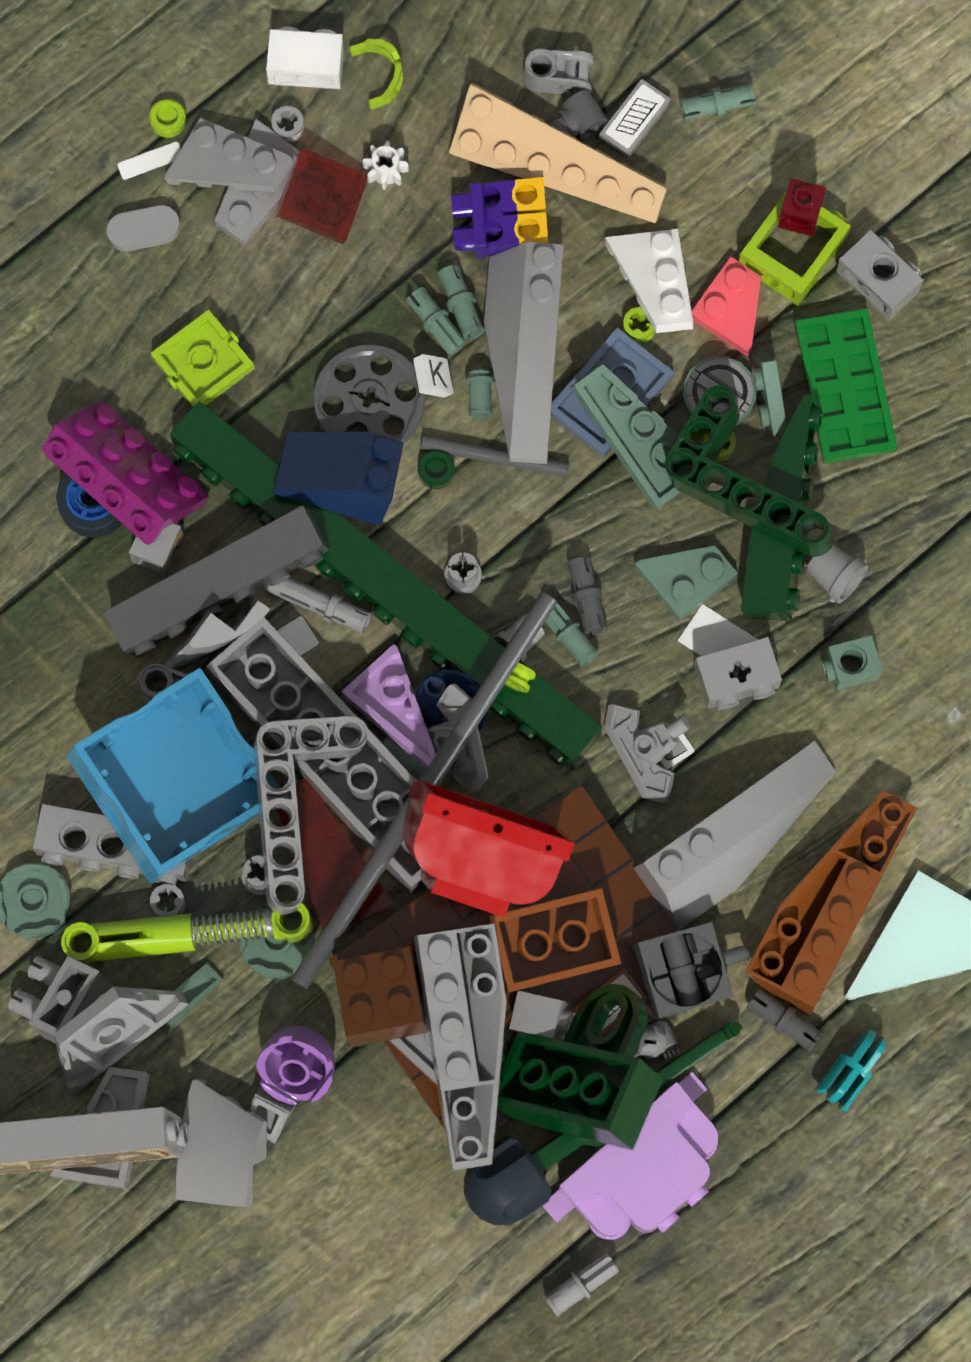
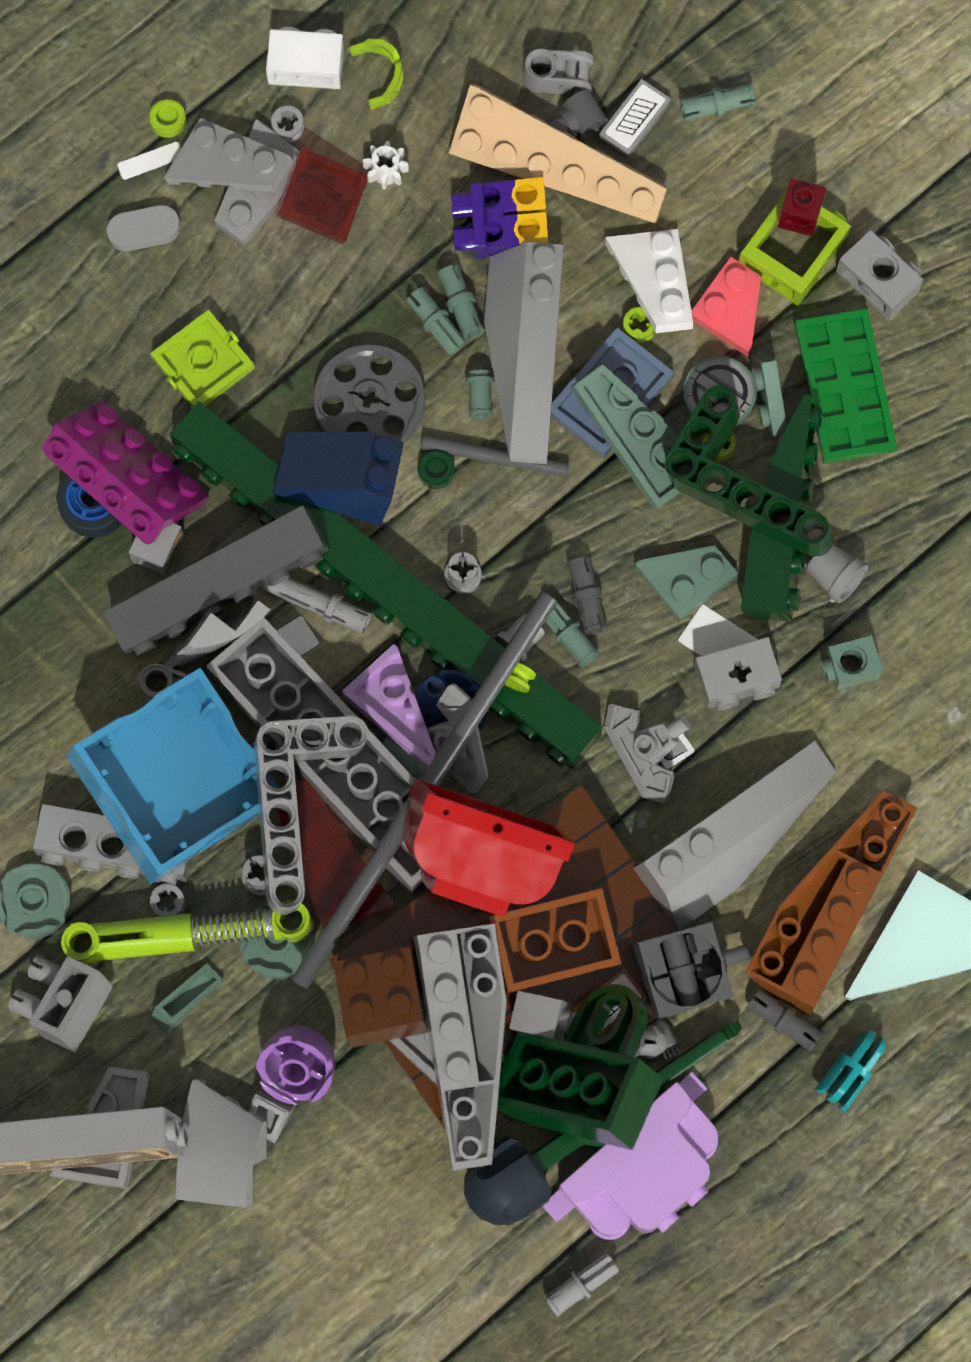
(111, 1030): light grey wing -> none
(433, 375): white tile -> none

